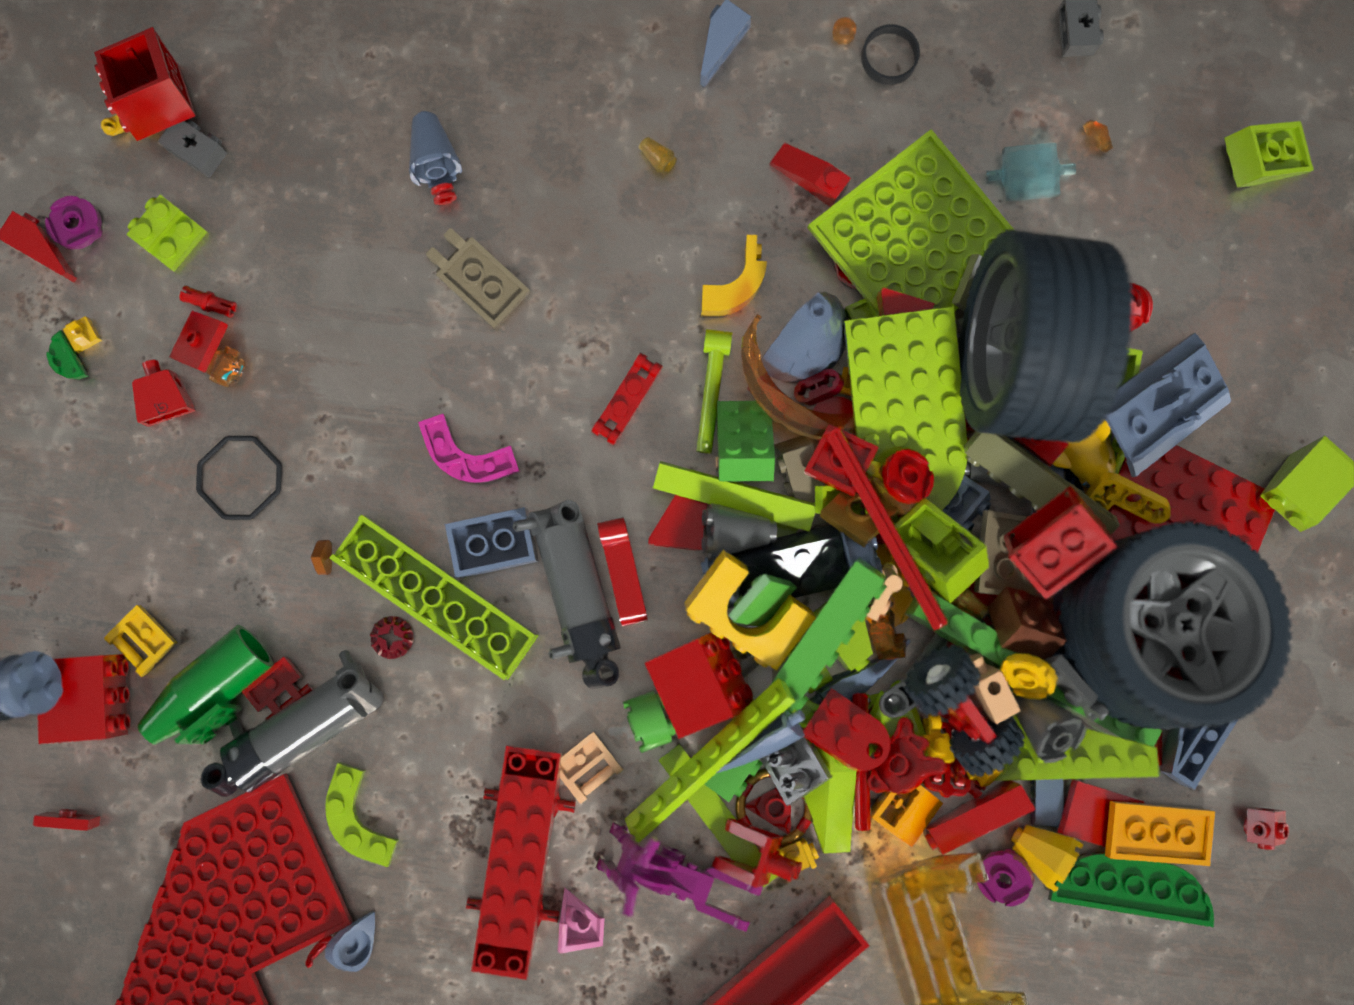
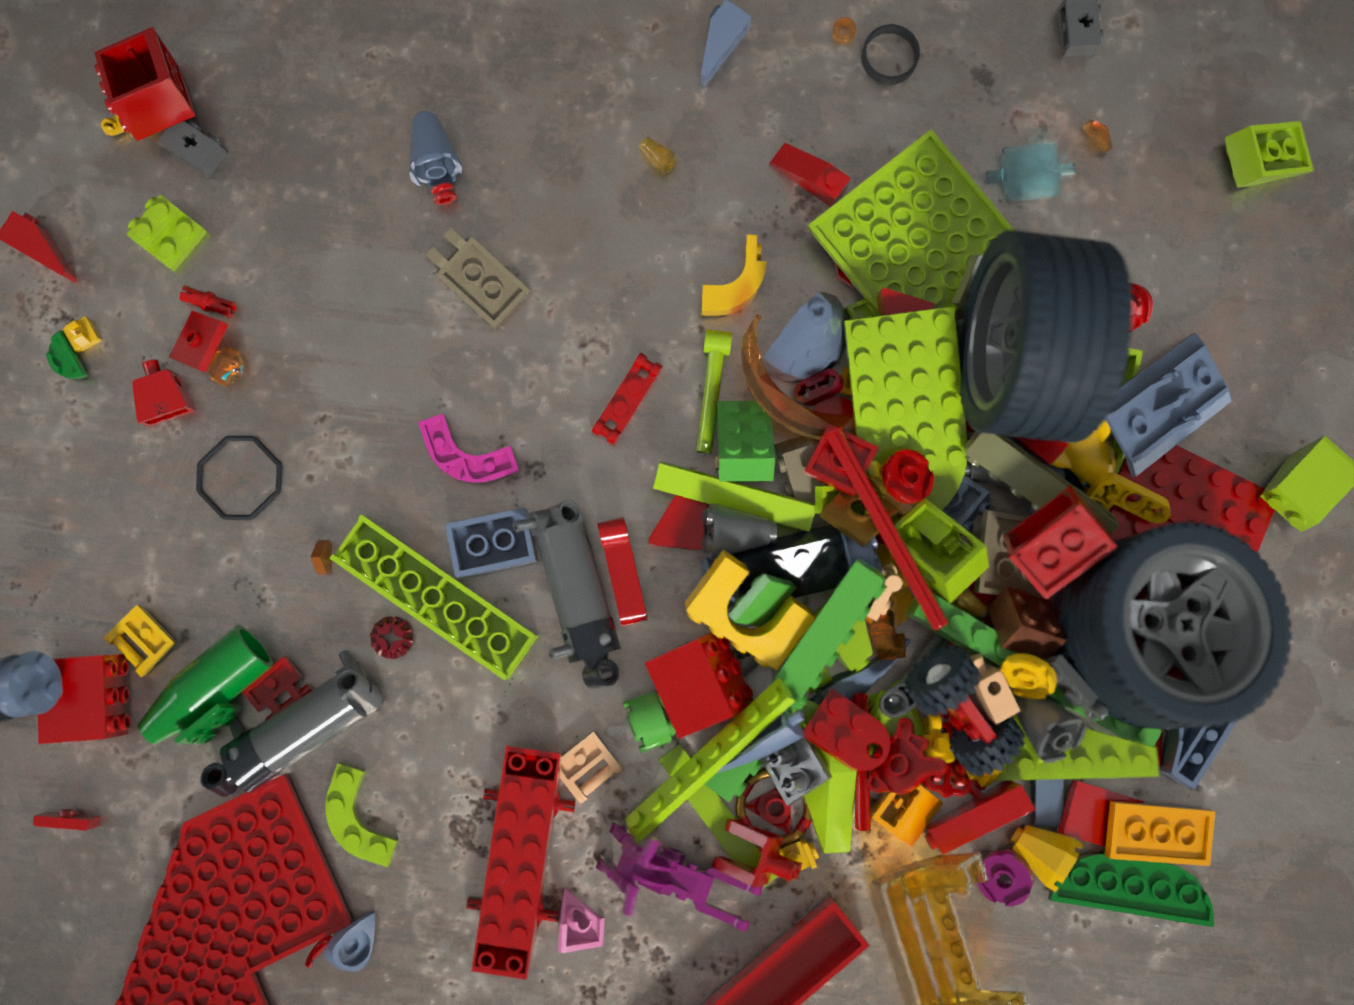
(60, 217): magenta plate -> none
(1266, 827): brick -> none

